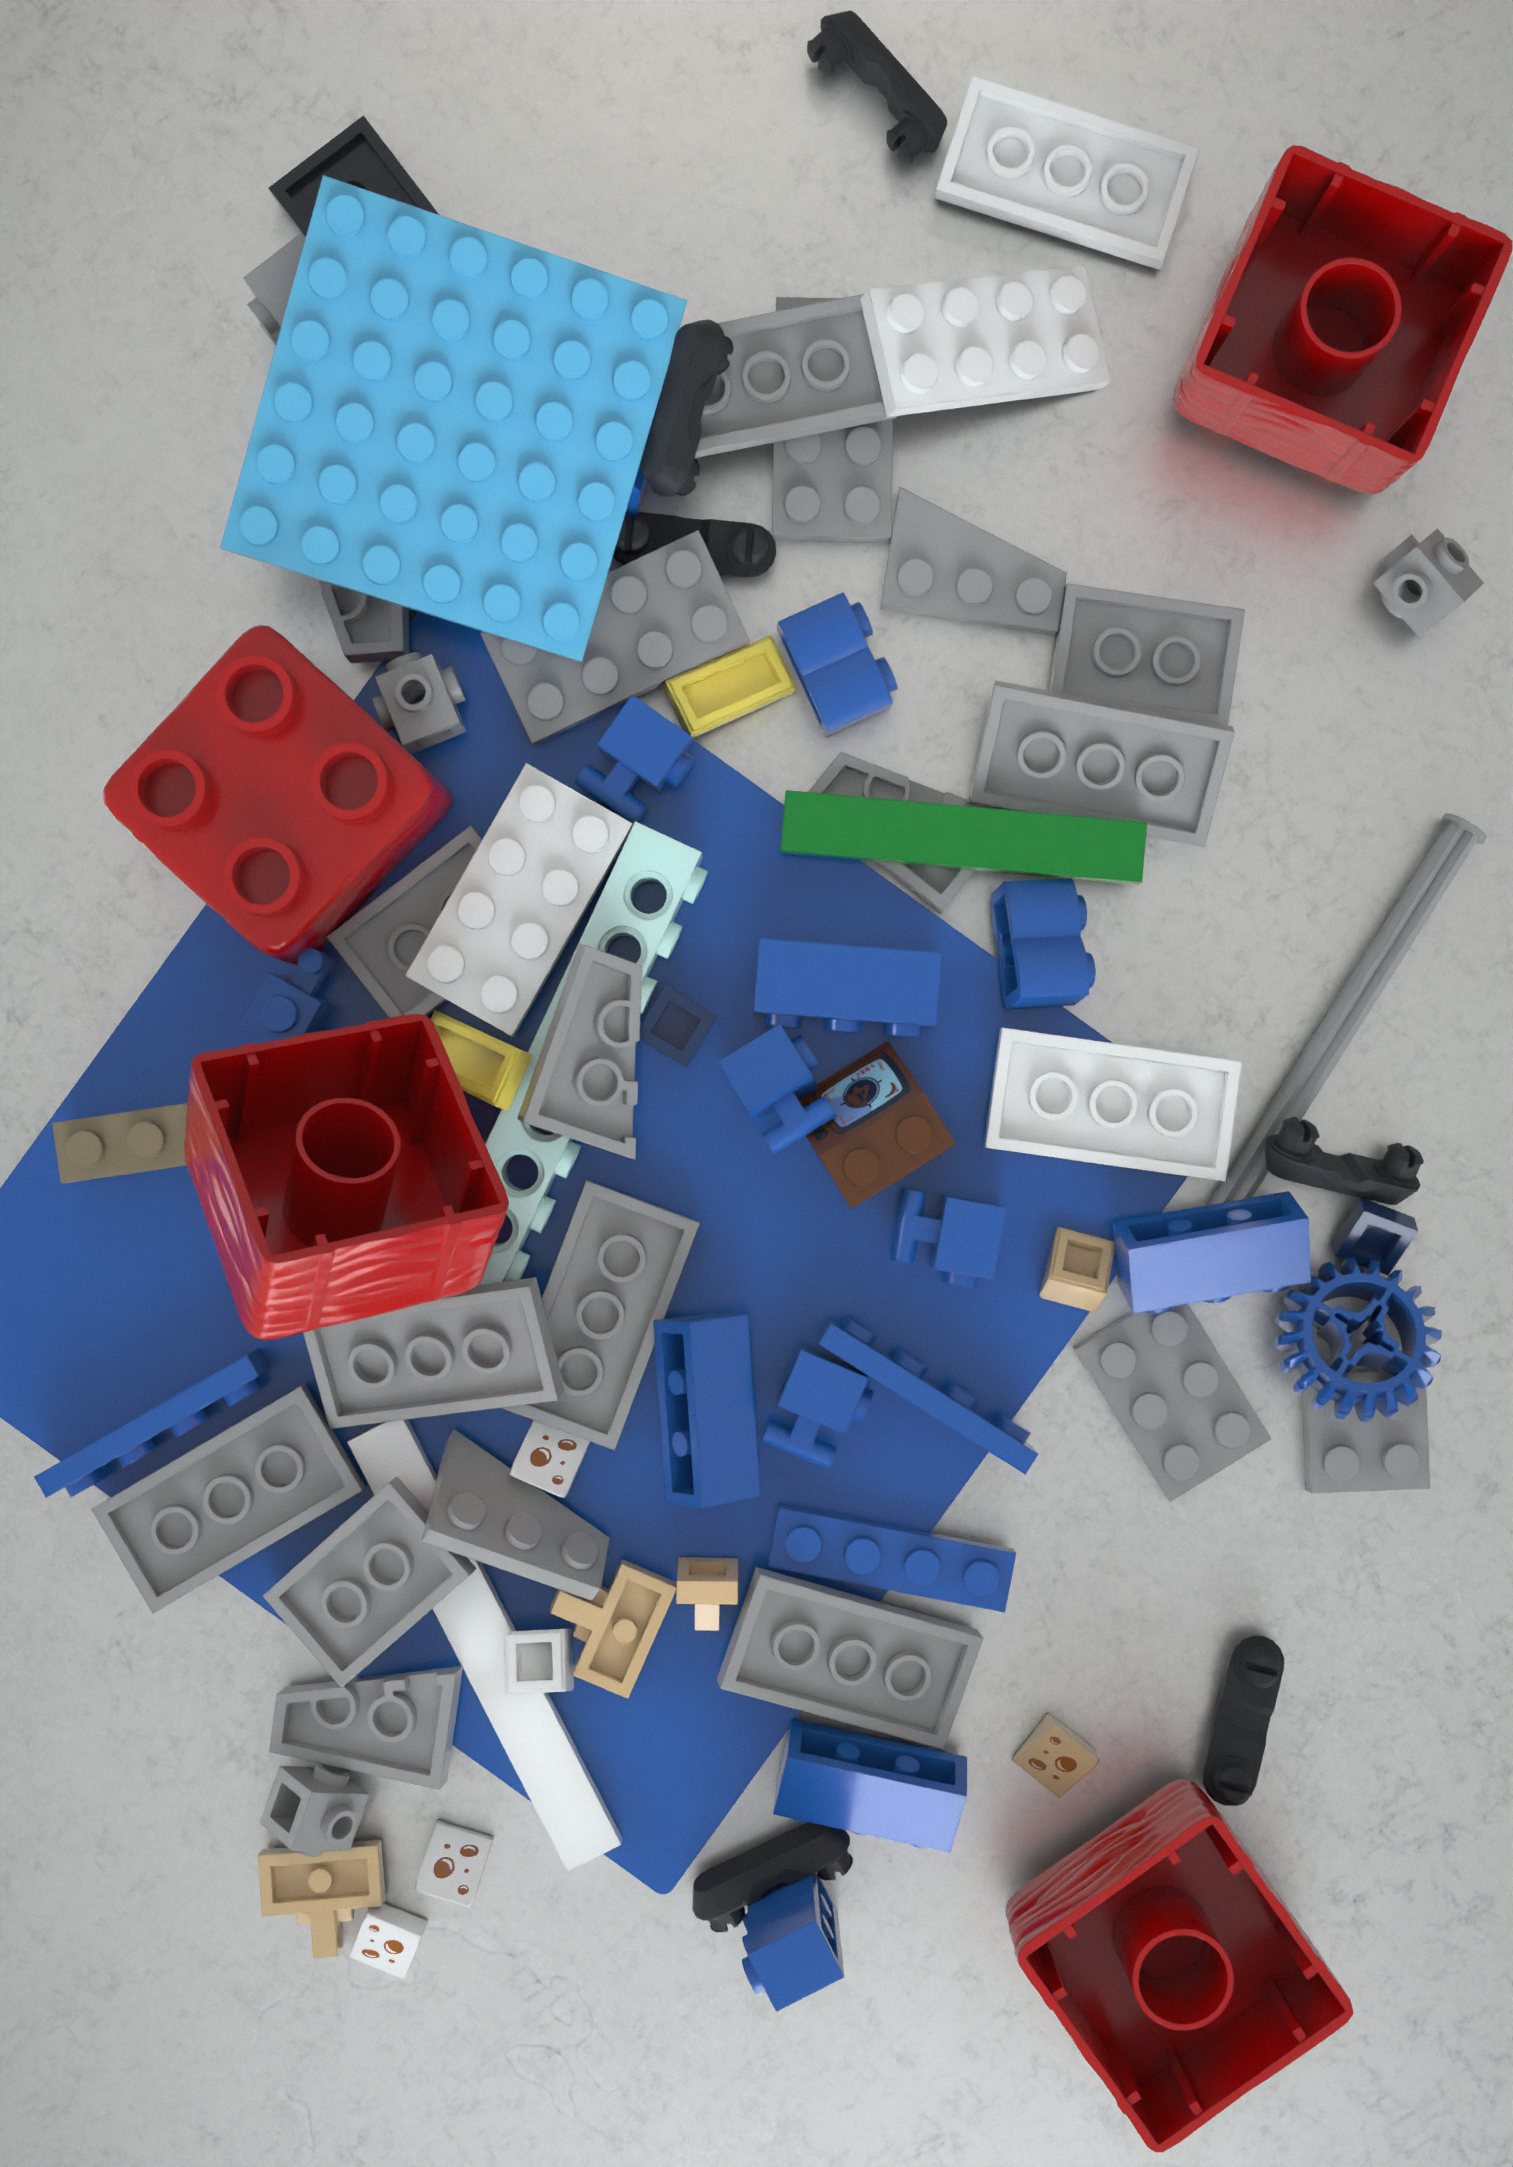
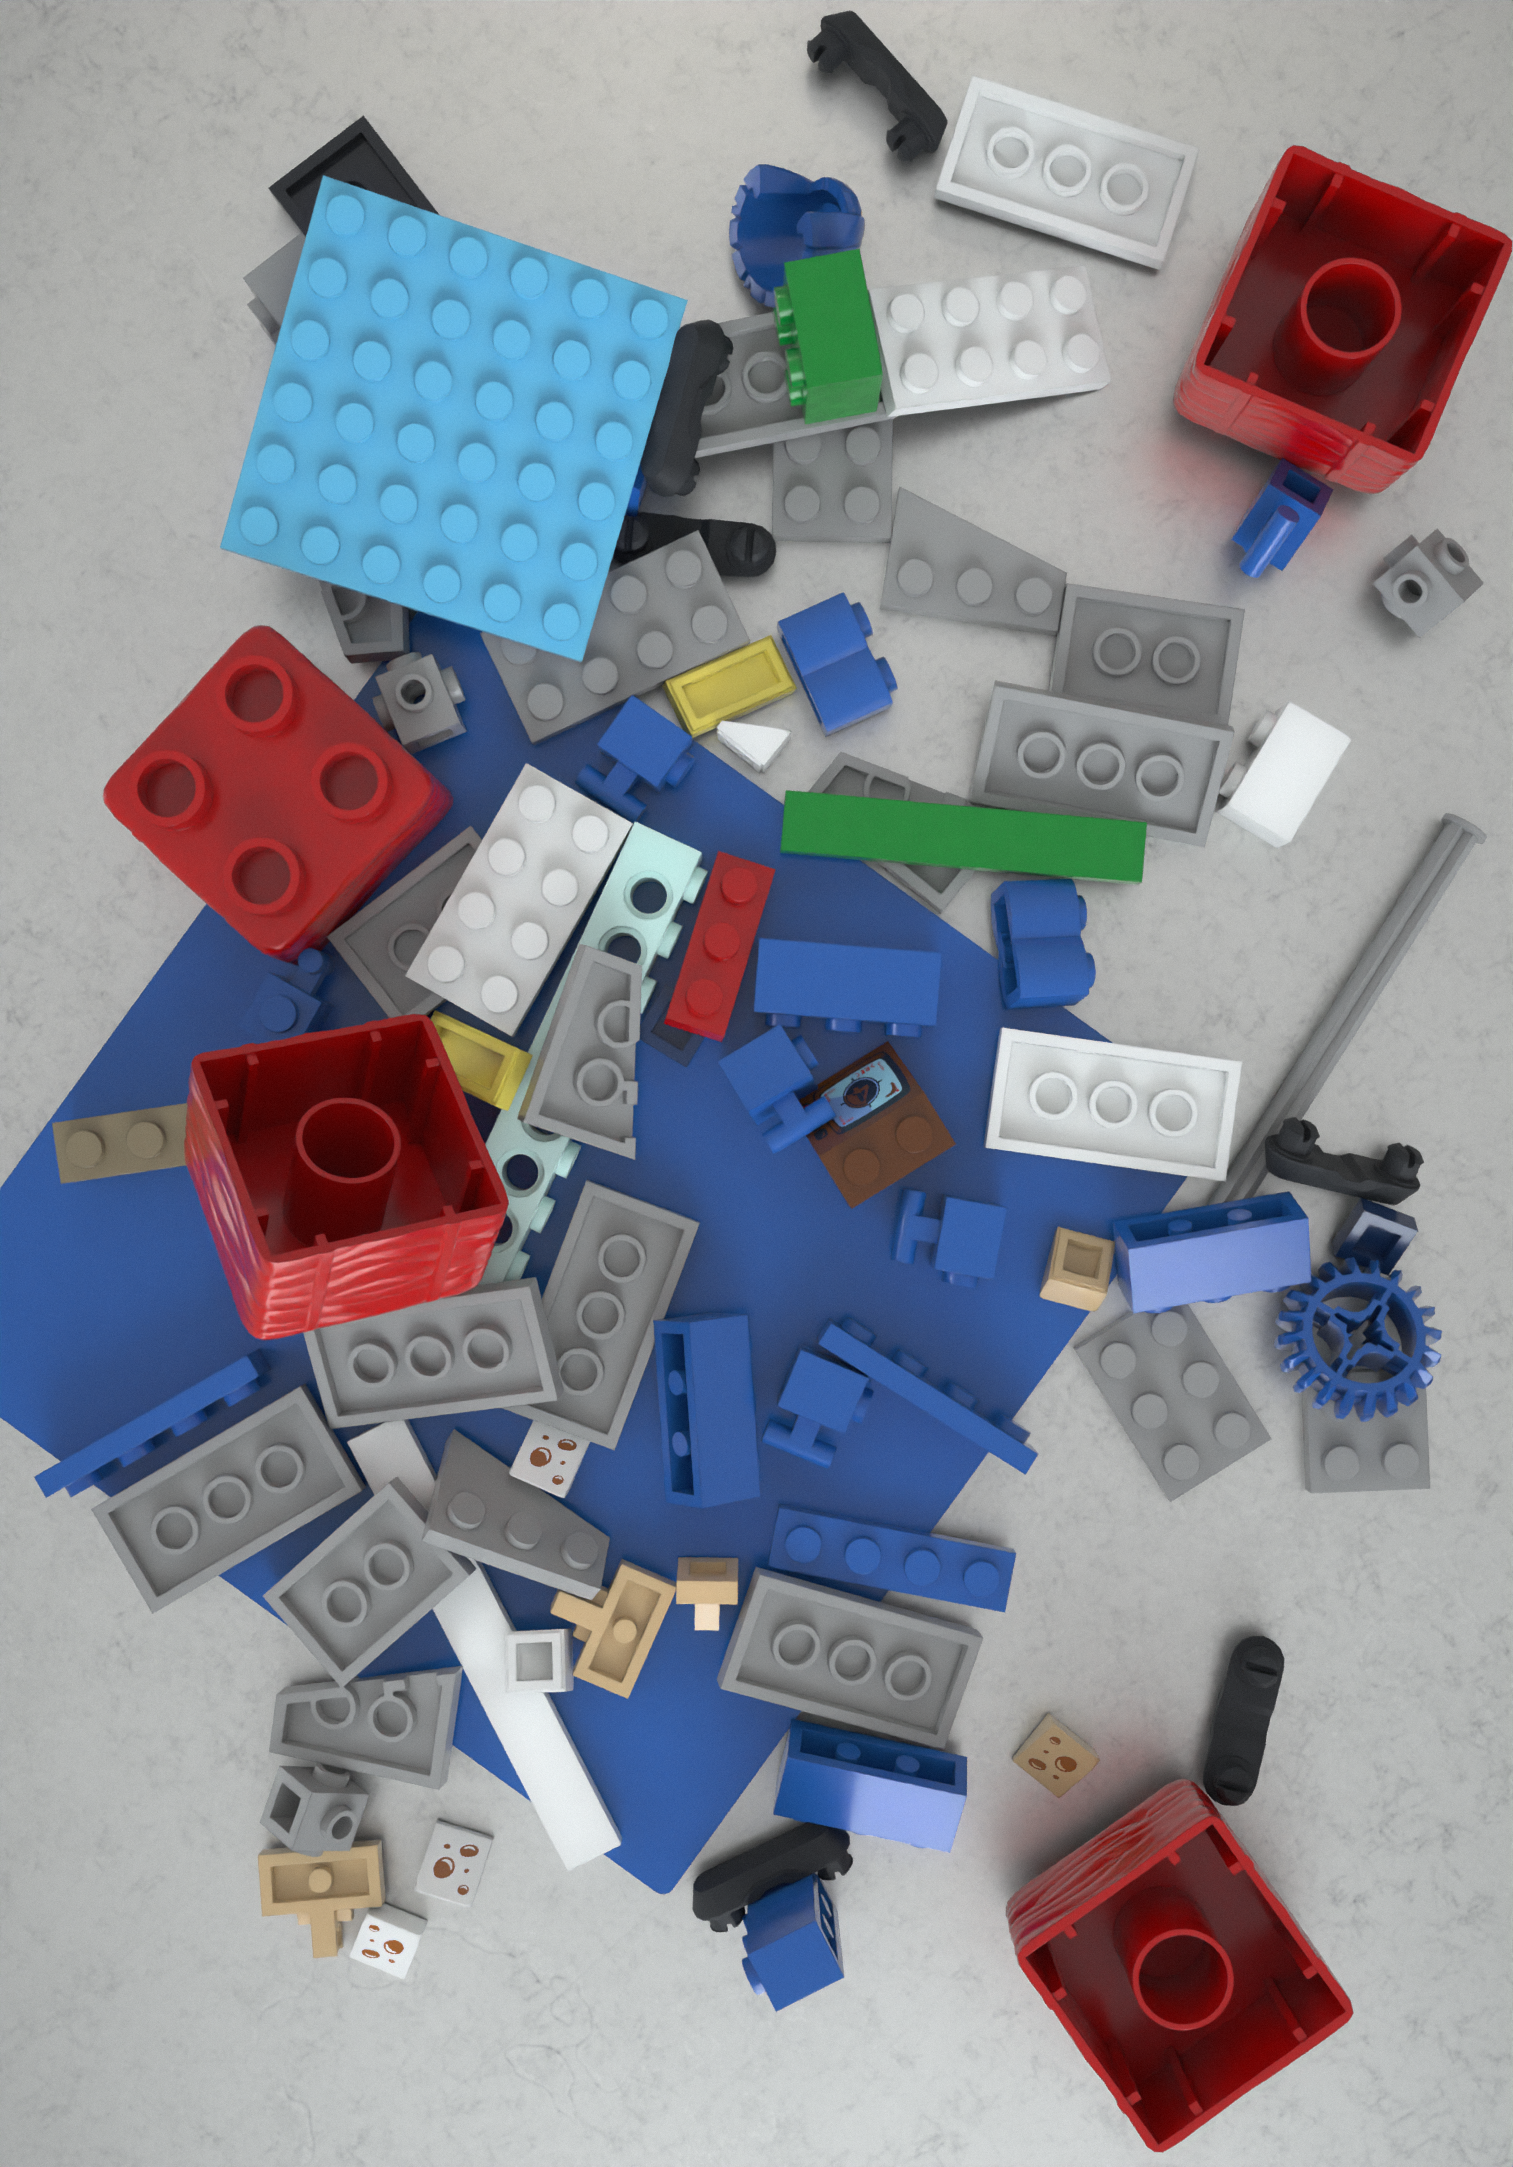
(719, 946): none -> red plate
(753, 743): none -> white slope
(787, 220): none -> blue hair
(831, 336): none -> green brick
(1280, 518): none -> blue brick
(1282, 773): none -> white brick

